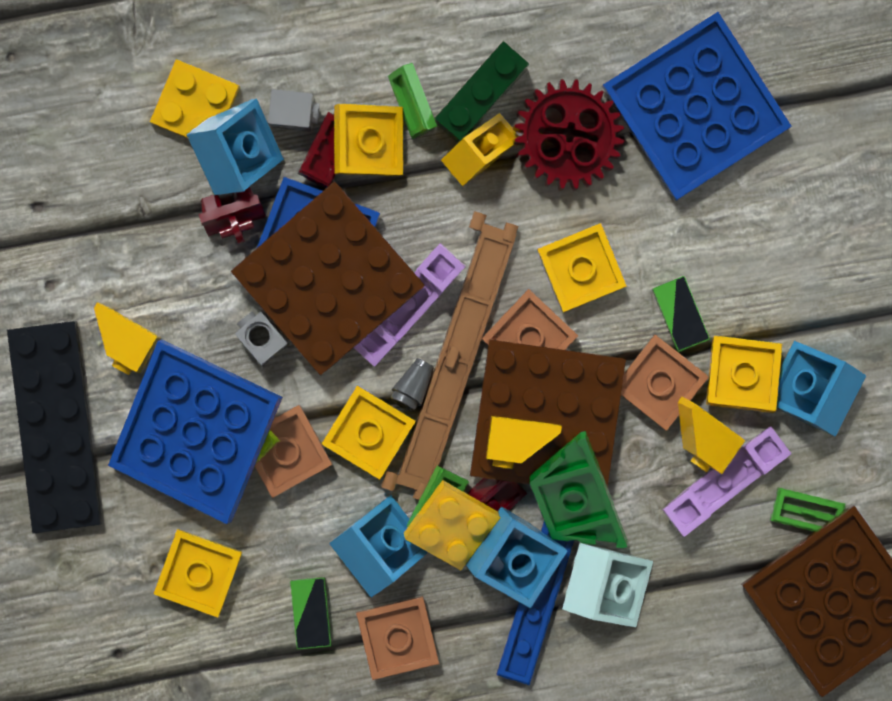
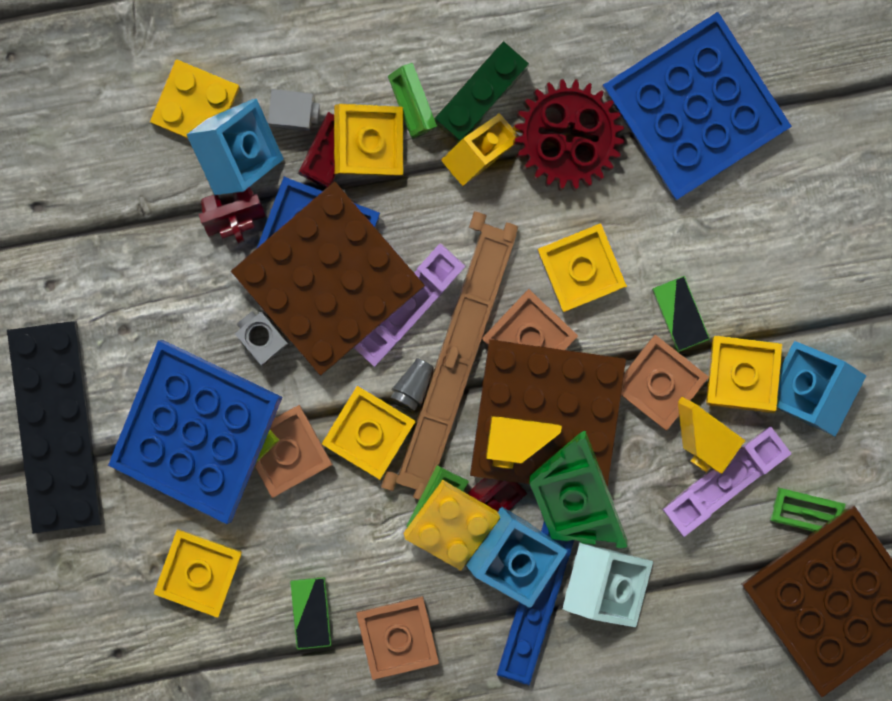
(124, 340): yellow slope -> none
(377, 547): dark azure slope -> none

